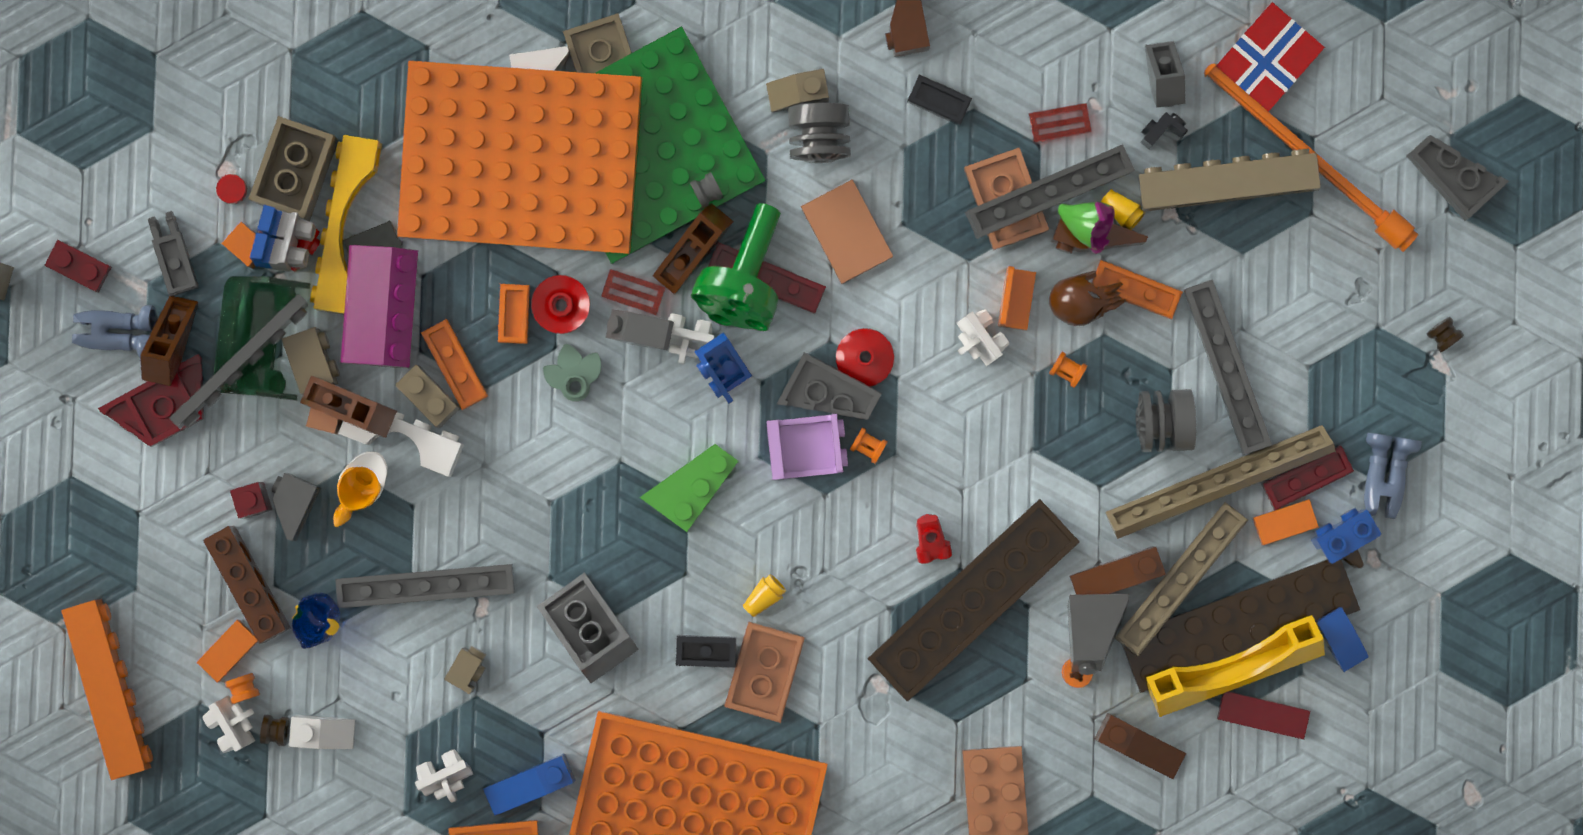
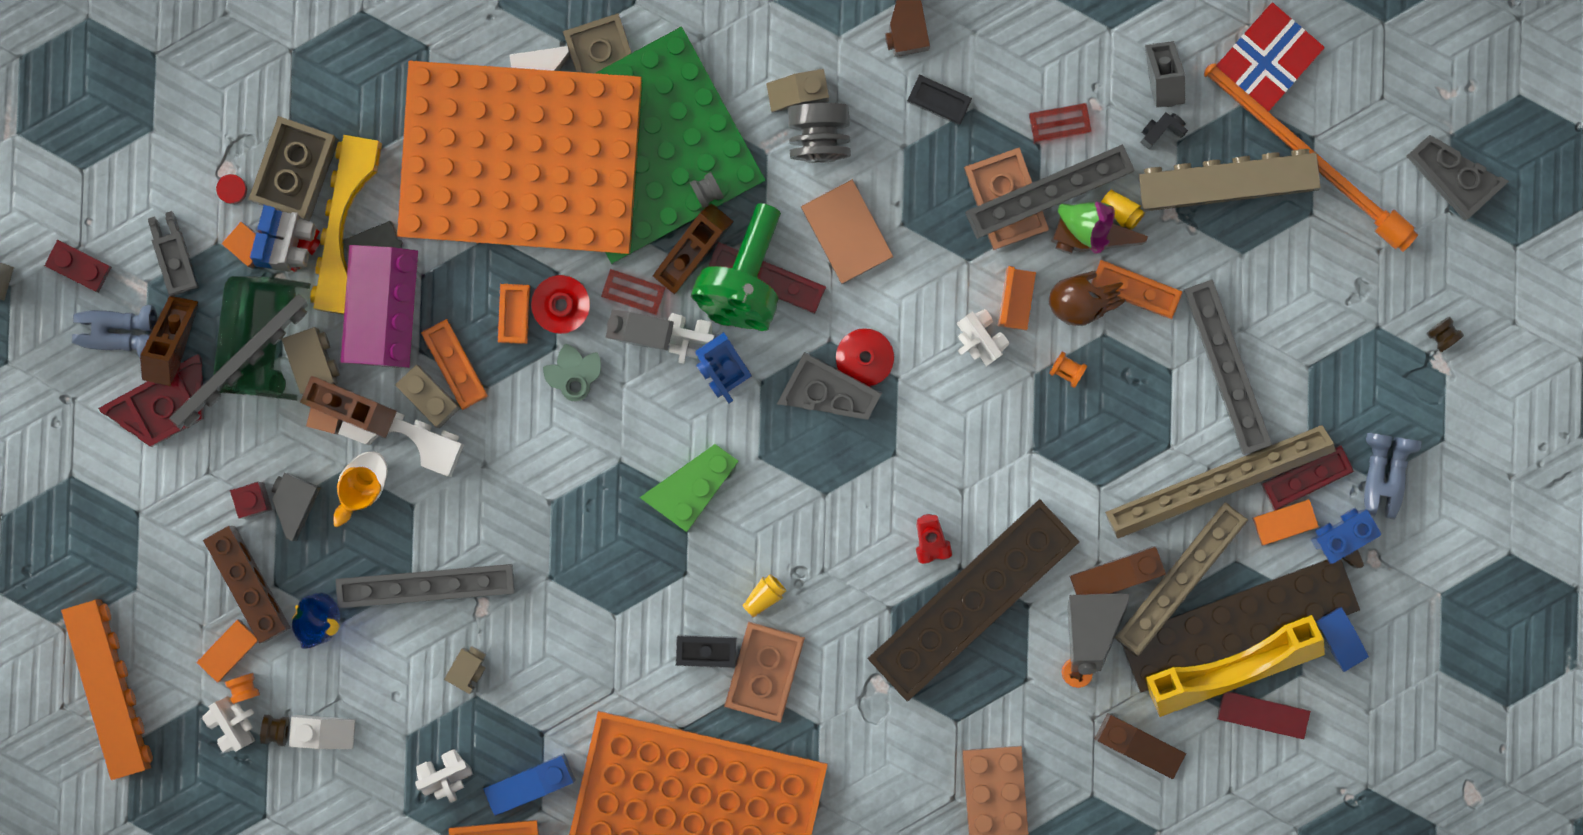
(587, 628): dark grey slope -> none
(806, 446): lavender panel -> none
(868, 445): orange bush -> none
(1166, 420): dark grey wheel -> none

